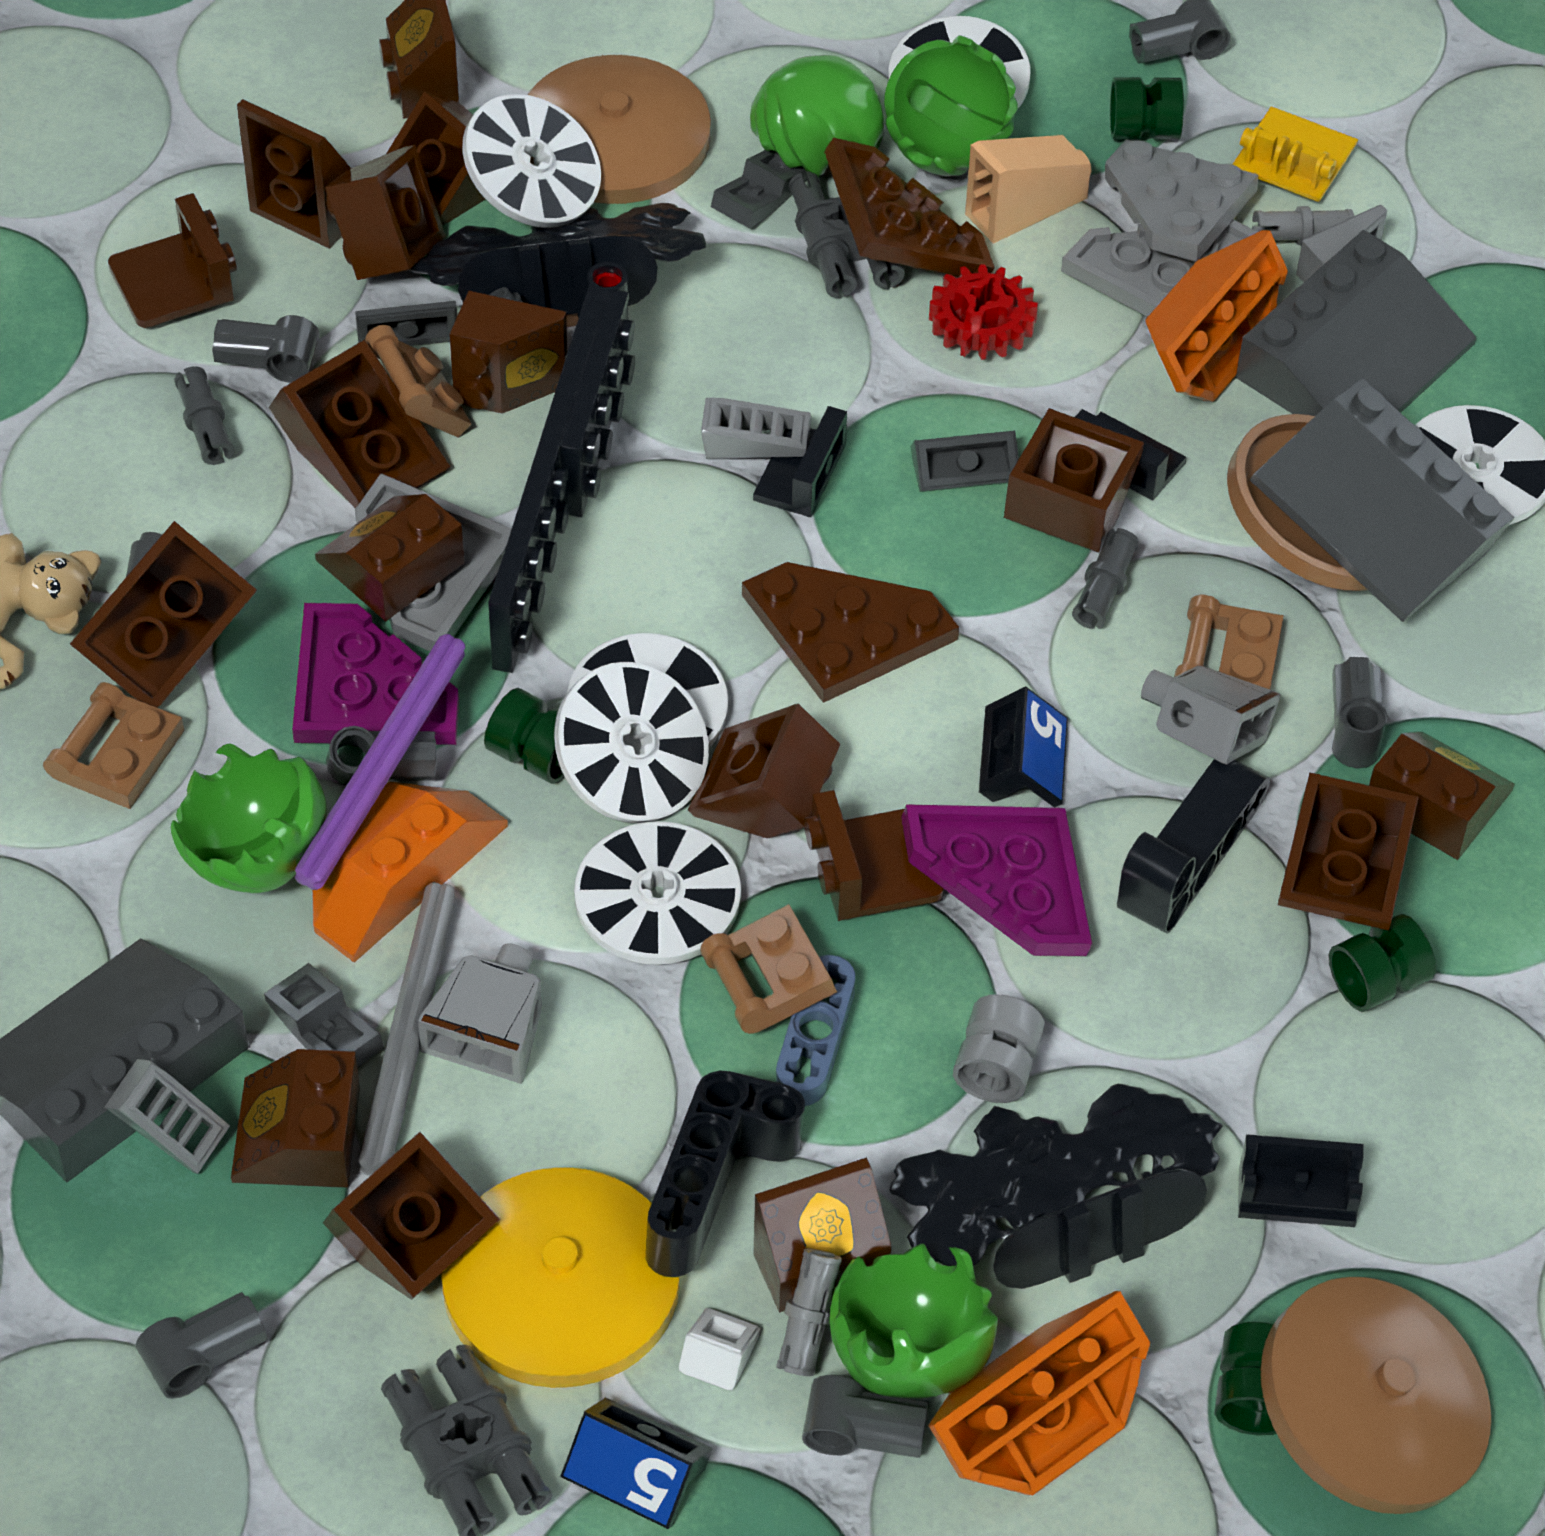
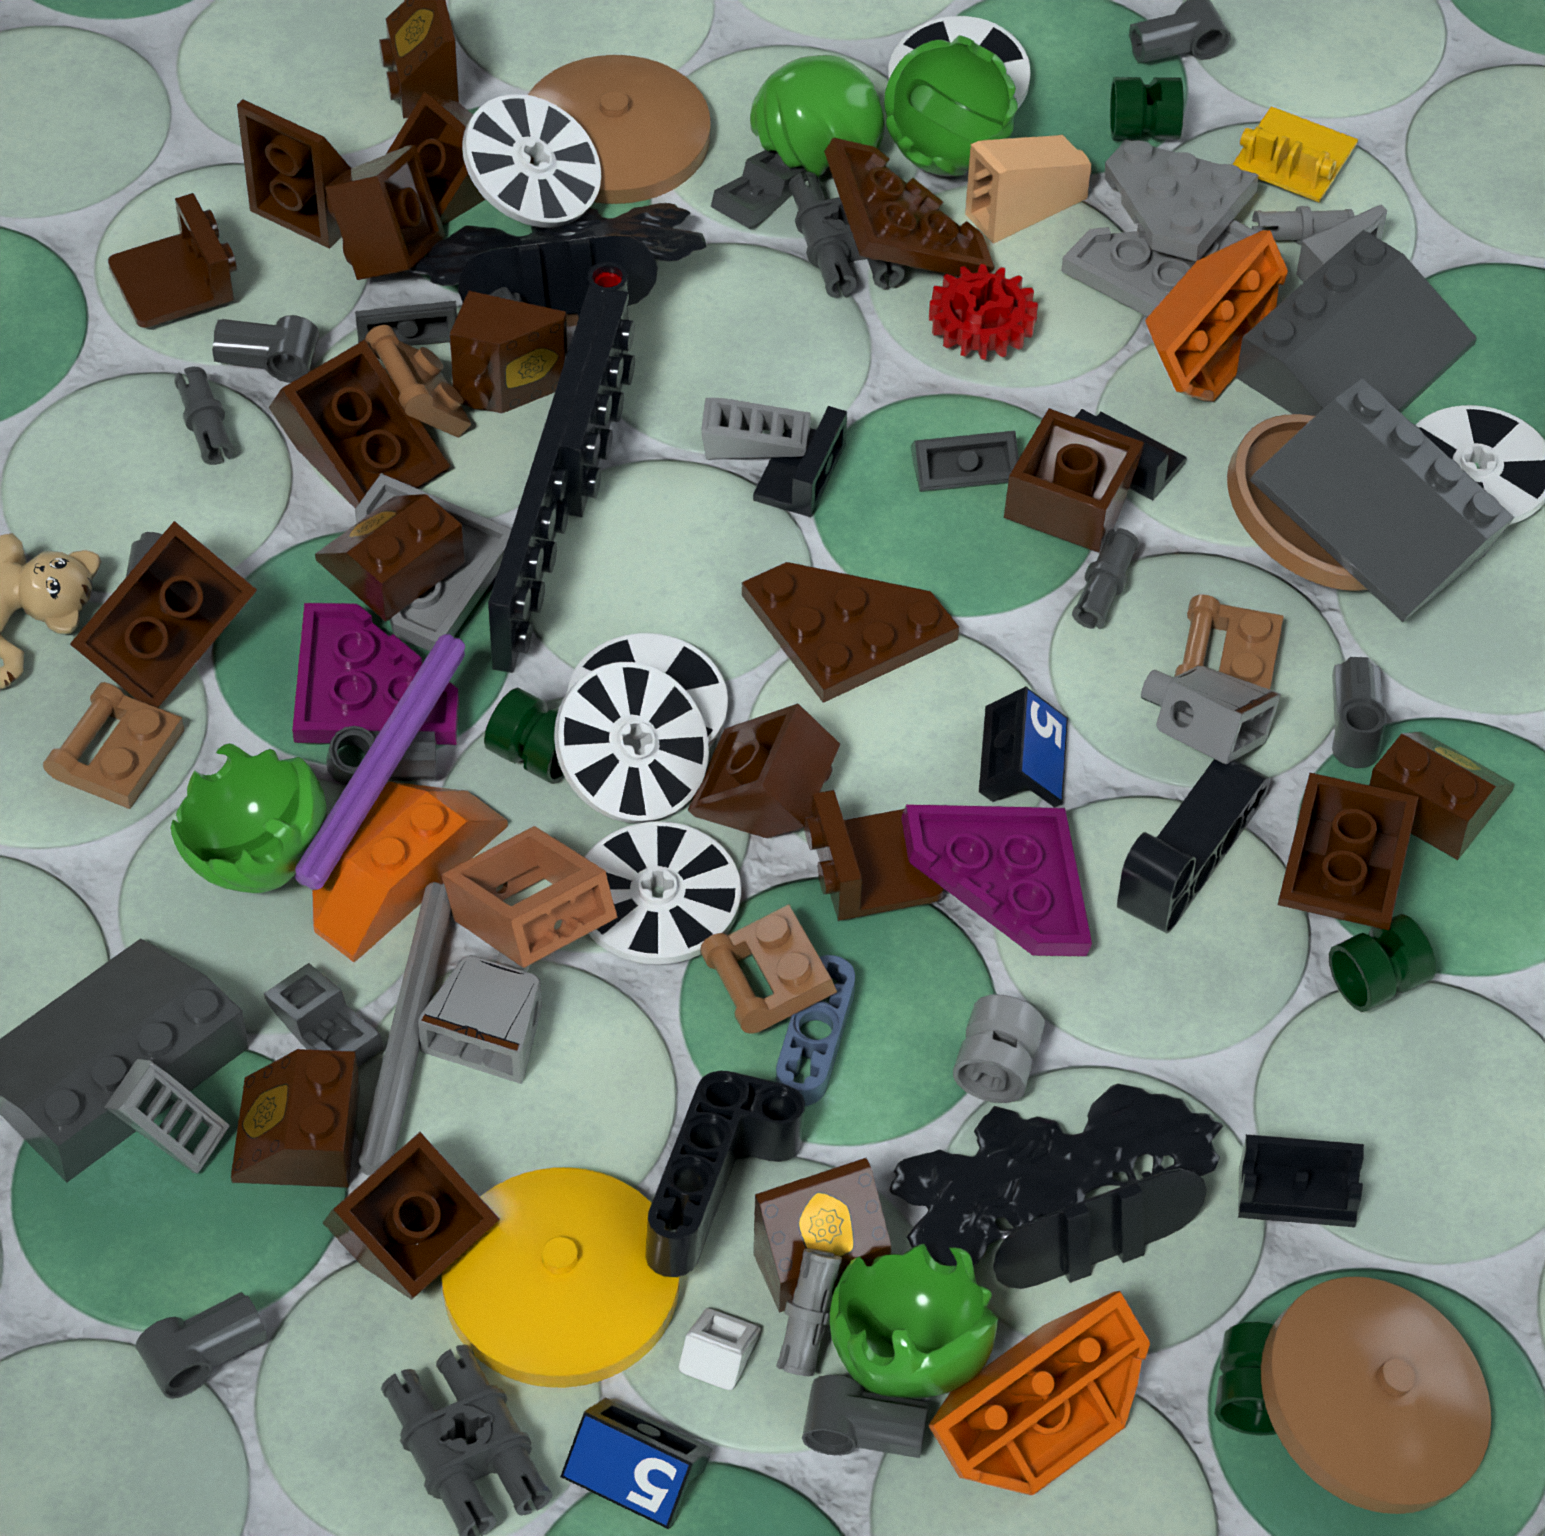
(526, 930): none -> nougat window

